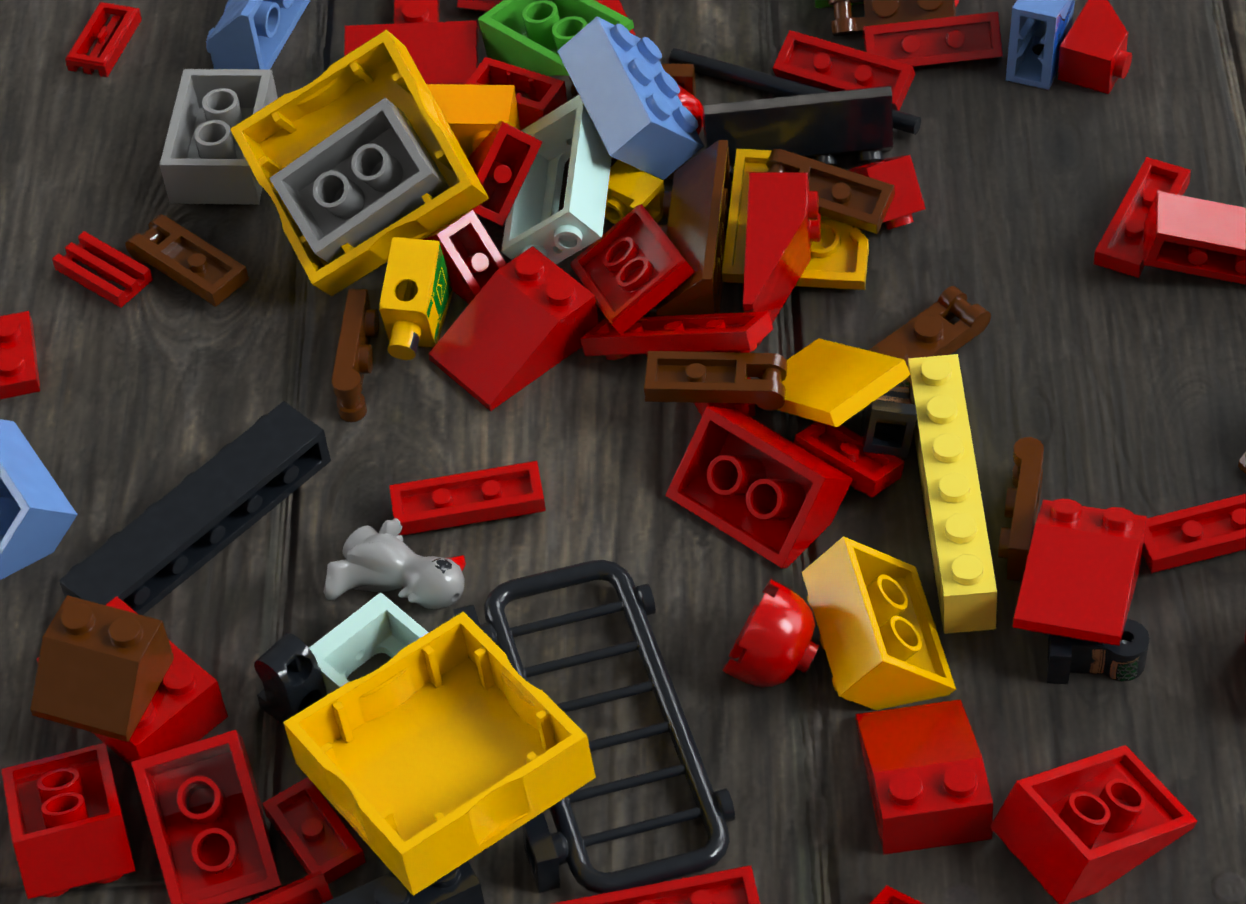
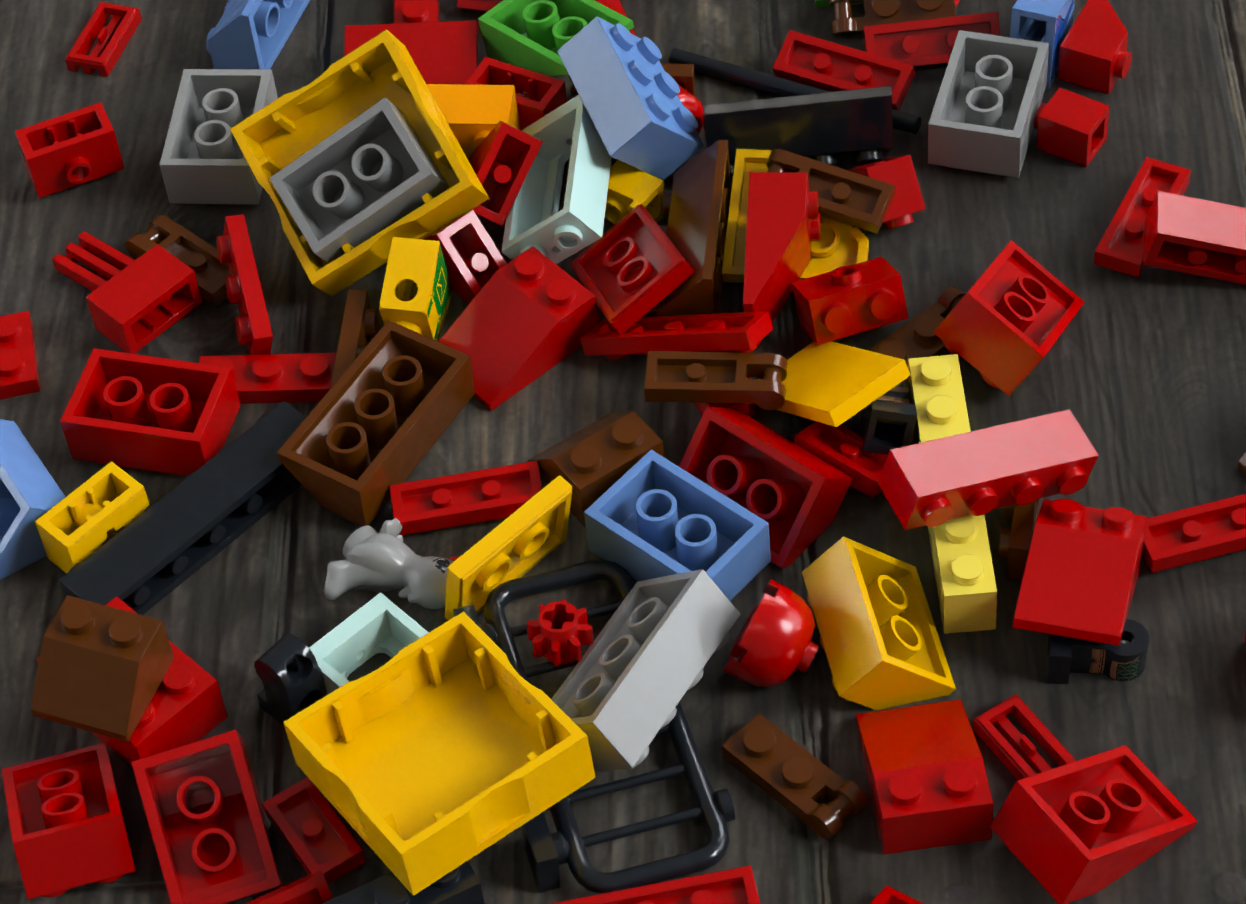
(70, 150): none -> red brick
(91, 516): none -> yellow brick
(144, 299): none -> red brick
(150, 412): none -> red brick
(244, 286): none -> red plate
(278, 376): none -> red plate
(378, 421): none -> reddish brown slope
(510, 548): none -> yellow tile
(560, 632): none -> red gear
(598, 457): none -> reddish brown slope
(645, 665): none -> light grey slope
(672, 523): none -> medium blue brick
(793, 776): none -> reddish brown plate
(850, 300): none -> red brick
(987, 469): none -> brick
(988, 103): none -> light grey brick
(1005, 752): none -> red tile
(1009, 318): none -> red slope
(1071, 126): none -> red brick

